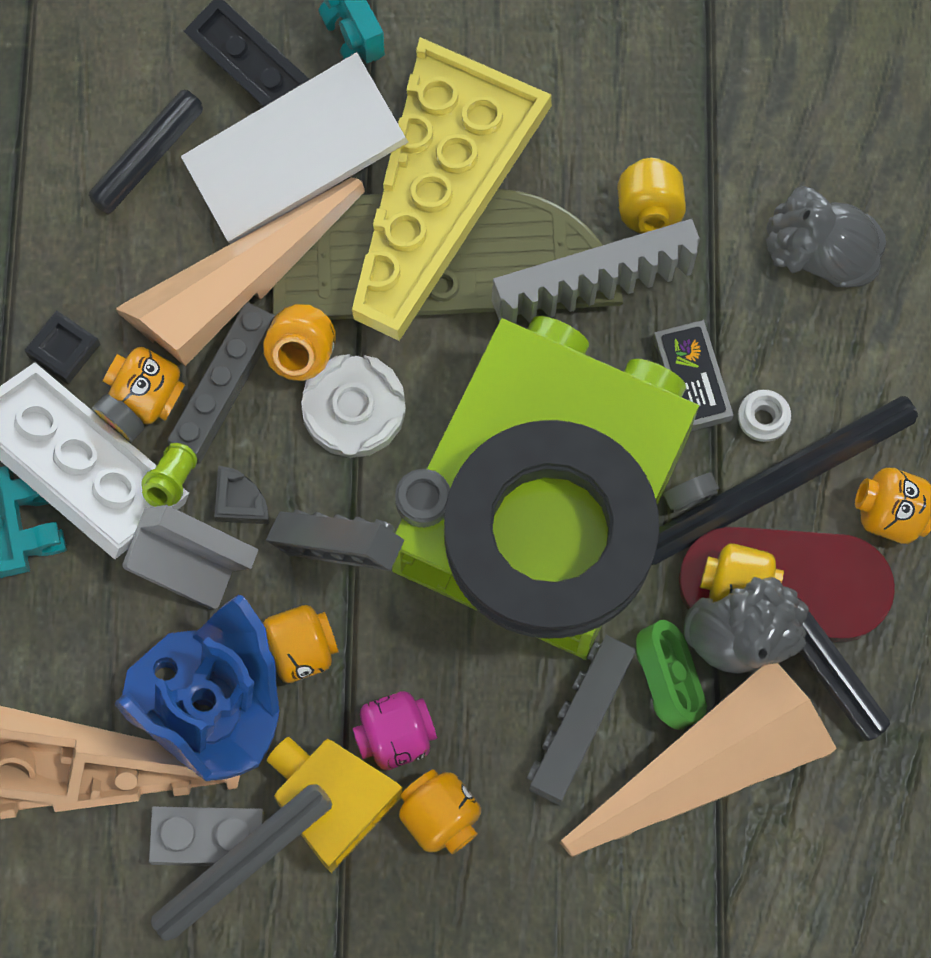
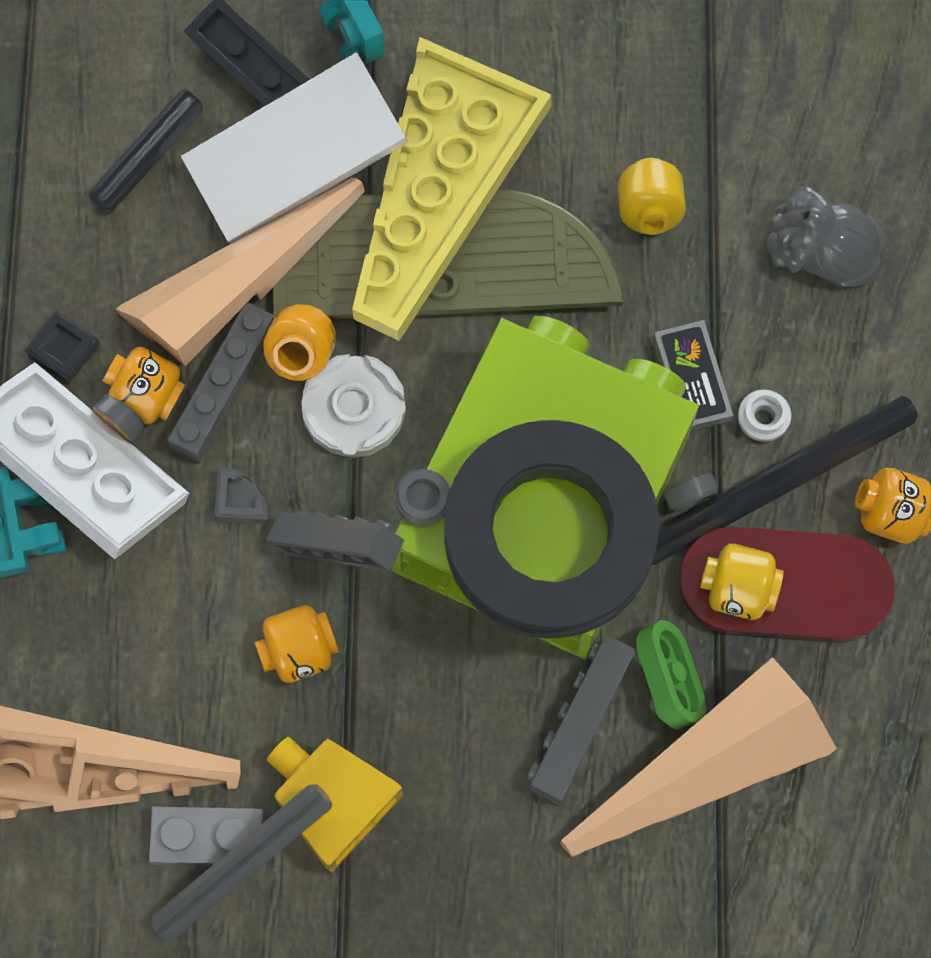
(165, 482): lime pin -> none
(186, 555): light grey panel -> none
(219, 667): blue piece -> none
(395, 730): dark pink head -> none
(439, 812): light orange head -> none
(596, 270): light grey gear -> none
(748, 626): dark grey hair -> none
(842, 682): black axle -> none

